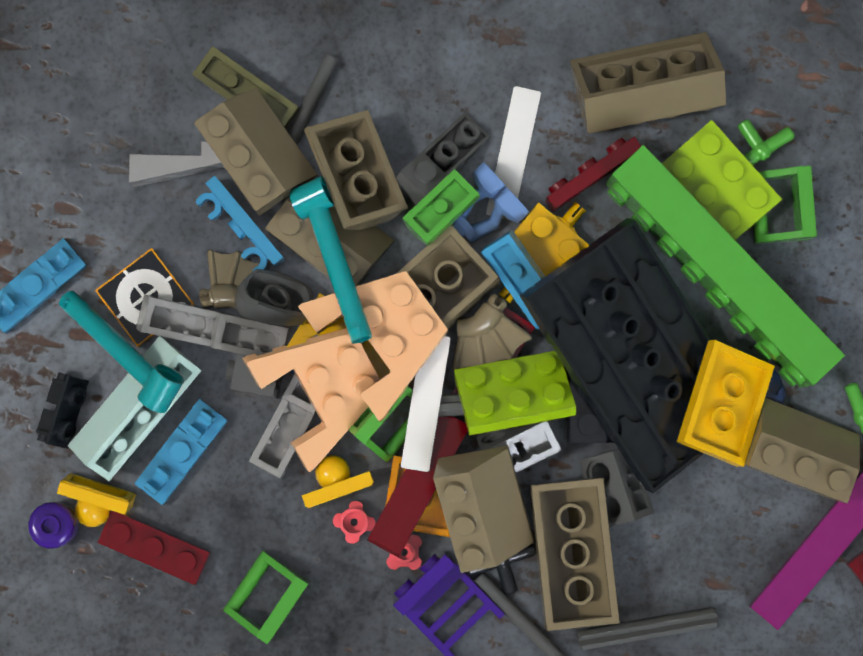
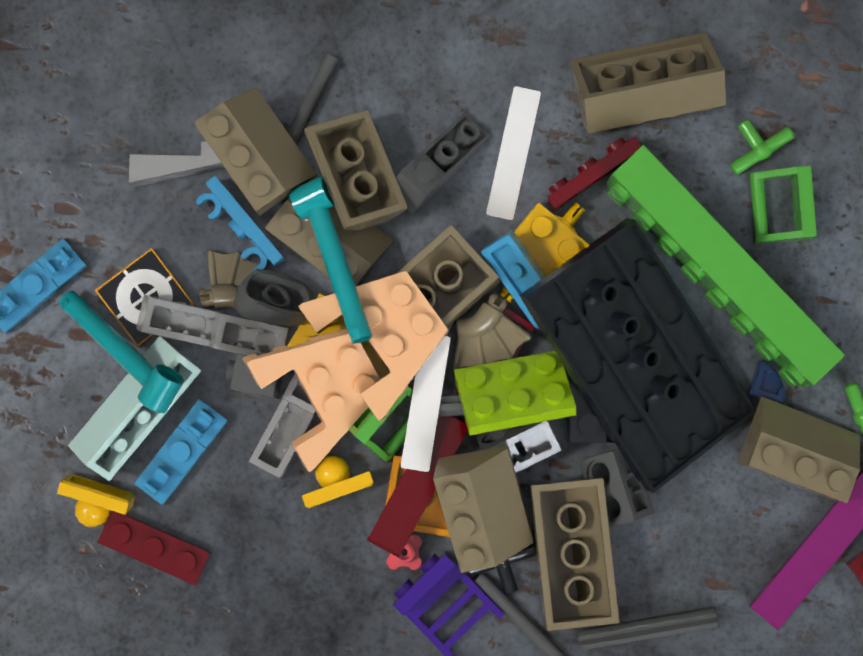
(53, 525): dark purple head -> none
(59, 426): black hinge -> none
(231, 79): olive plate -> none
(282, 609): bright green tile -> none
(343, 521): coral plate -> none
(440, 208): bright green tile -> none
(504, 200): medium blue piece -> none
(722, 180): lime plate -> none
(725, 403): yellow plate -> none

